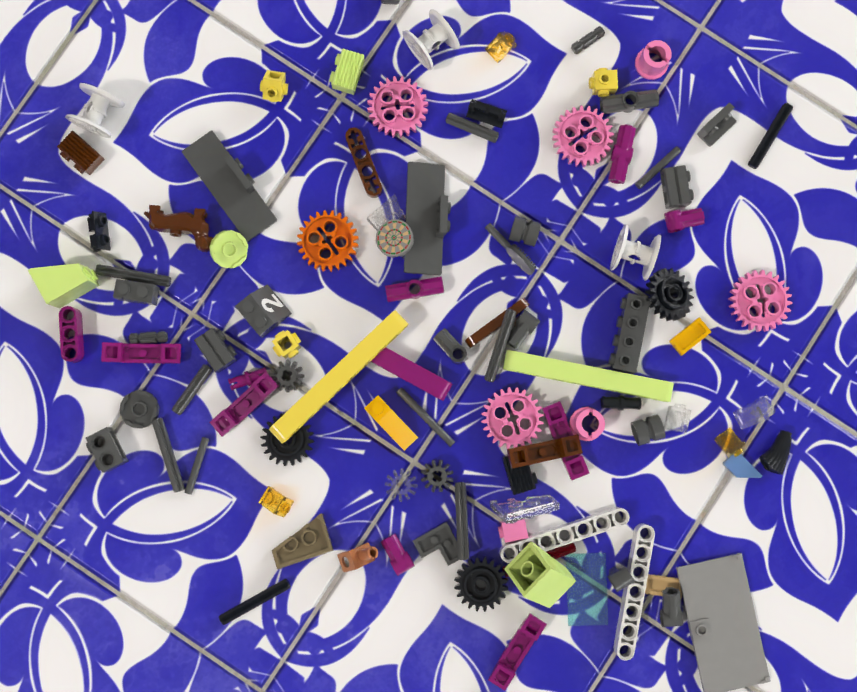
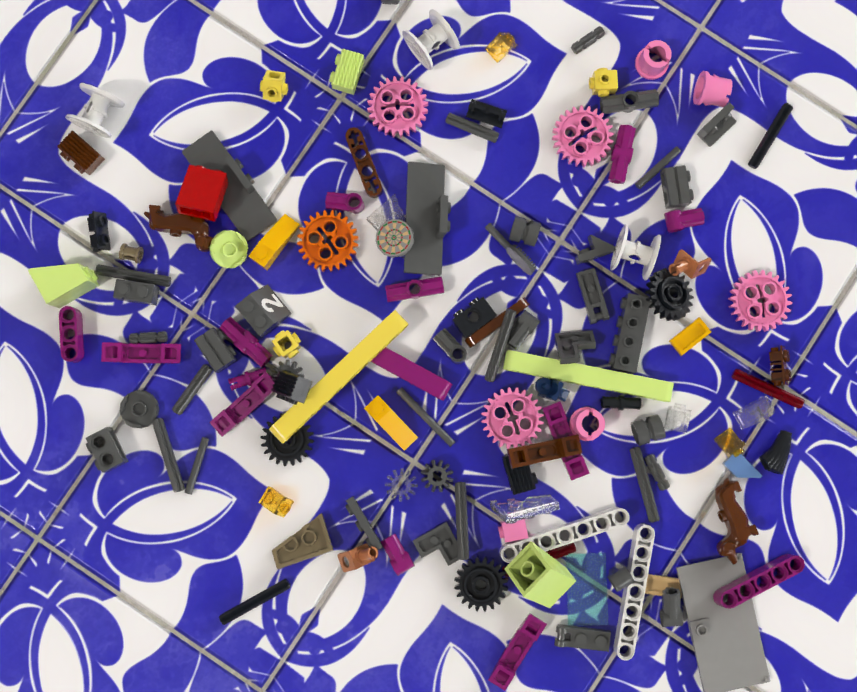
(131, 253): none -> dark tan bush
(202, 192): none -> red brick
(246, 342): none -> magenta piece
(274, 242): none -> yellow slope
(291, 387): none -> black brick
(342, 202): none -> magenta piece
(363, 523): none -> dark grey plate
(483, 311): none -> black brick
(551, 389): none -> dark blue hips
(569, 344): none -> dark grey plate
(583, 637): none -> dark grey plate
(592, 295): none -> dark grey plate
(598, 249): none -> dark grey slope
(644, 484): none -> dark grey axle
(657, 472): none -> dark grey axle
(688, 265): none -> nougat bracket
(712, 90): none -> bright pink piece
(734, 519): none -> reddish brown animal
(768, 388): none -> dark red axle
(768, 580): none -> magenta beam
(783, 356): none -> reddish brown hinge

